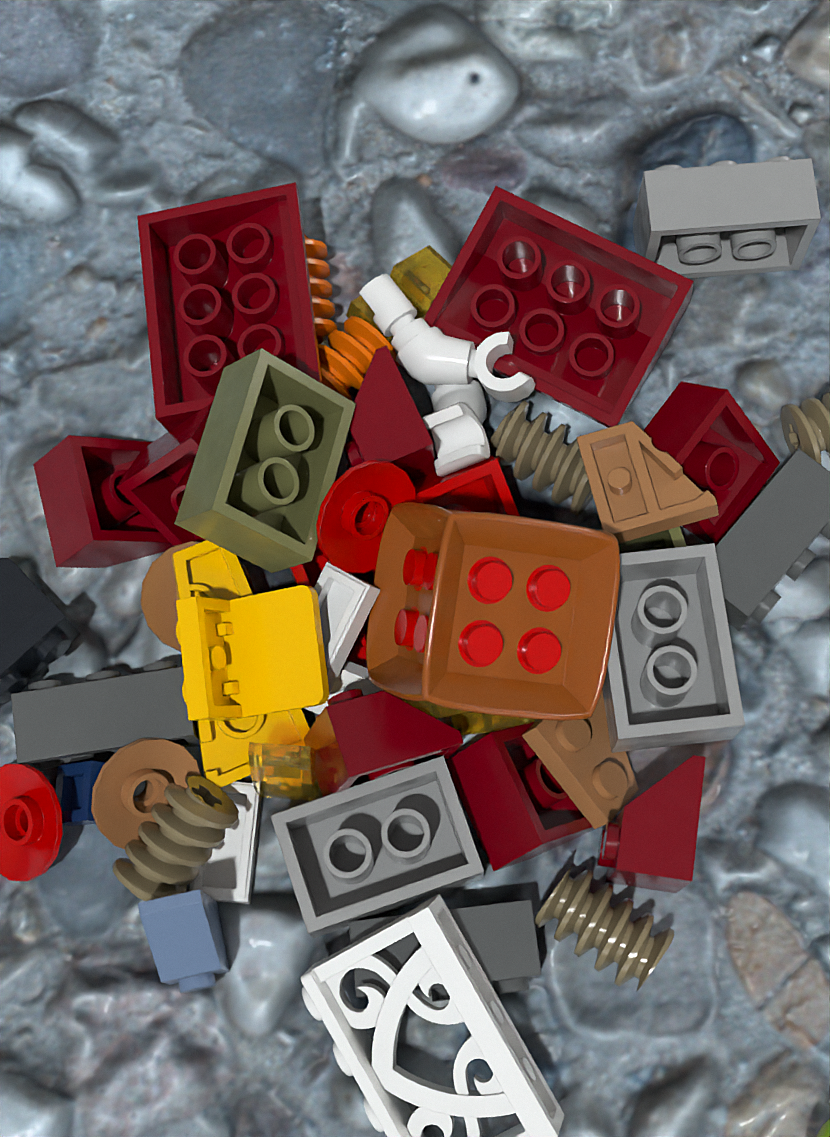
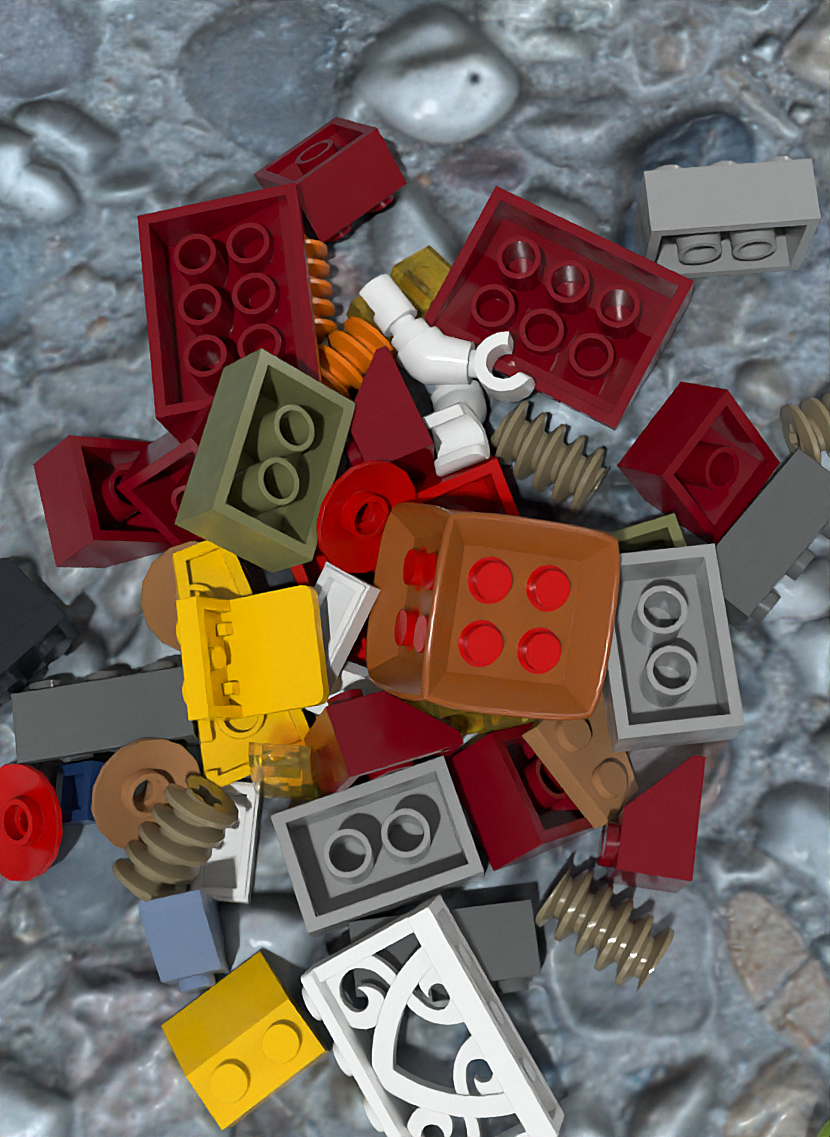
(243, 1041): none -> yellow slope
(339, 176): none -> dark red slope
(639, 486): medium nougat wing -> none

